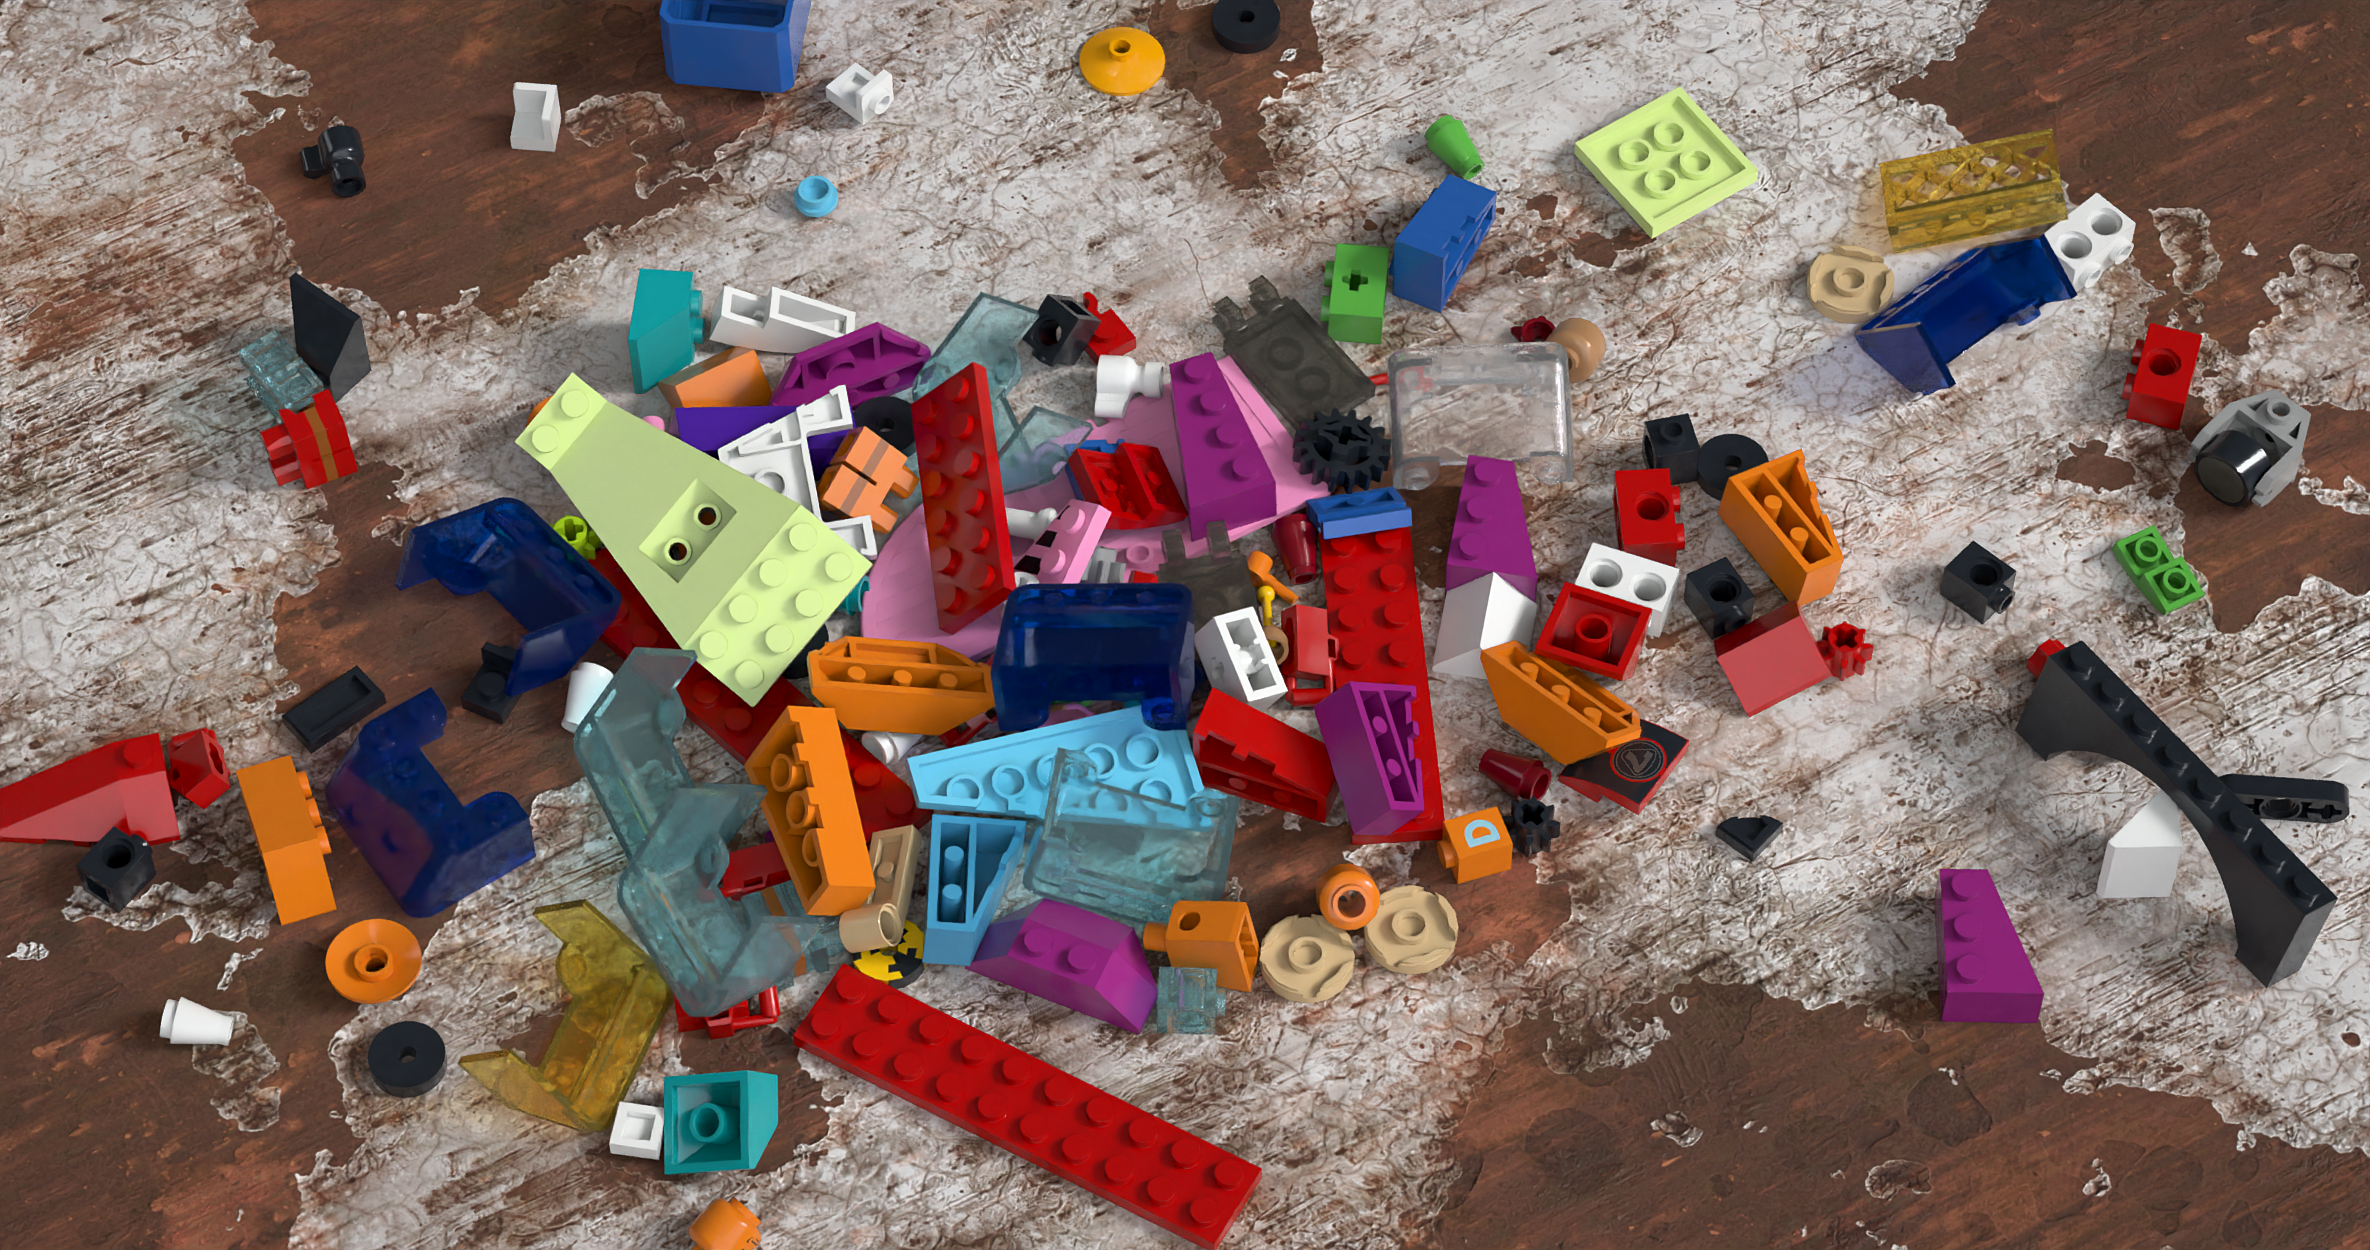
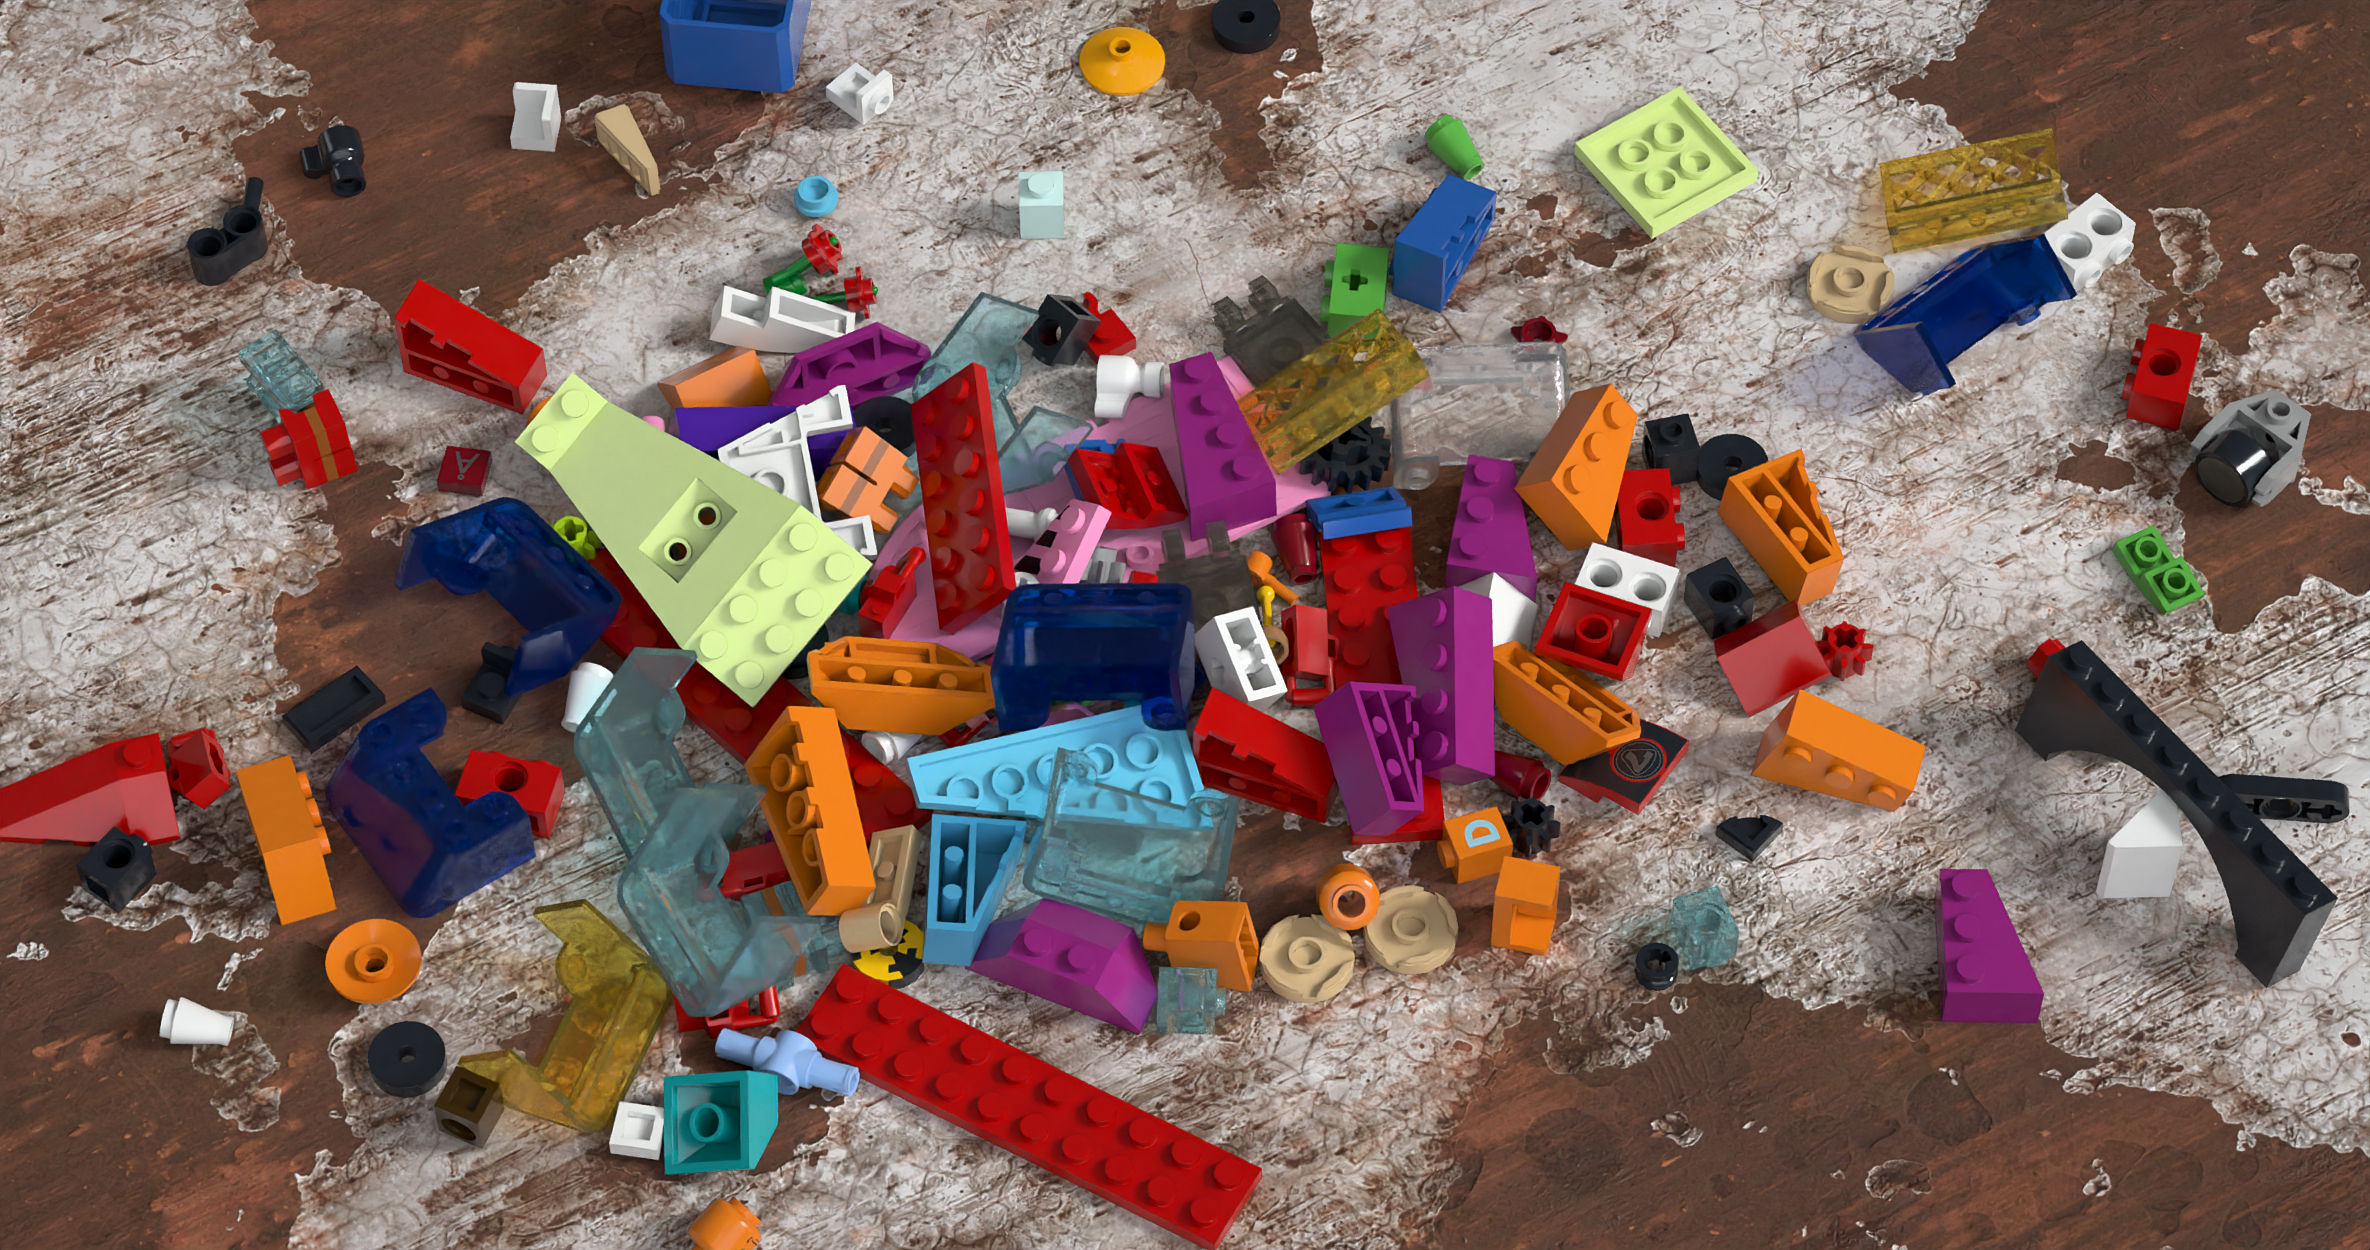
(242, 240): none -> black beam
(328, 337): black slope -> none
(464, 470): none -> dark red tile
(467, 350): none -> red wedge
(469, 1107): none -> dark brown brick
(537, 785): none -> red brick
(624, 141): none -> tan slope
(664, 326): teal slope -> none
(789, 1057): none -> light blue pin
(823, 252): none -> red plant
(889, 596): none -> red piece
(1041, 205): none -> light aqua brick
(1349, 397): none -> clear yellow fence
(1448, 655): none -> magenta wedge
(1525, 905): none -> orange panel
(1581, 467): none -> orange wedge
(1583, 345): medium nougat head -> none
(1656, 980): none -> black bush
(1704, 911): none -> clear light blue brick
(1838, 754): none -> orange wedge
(1974, 567): black brick -> none

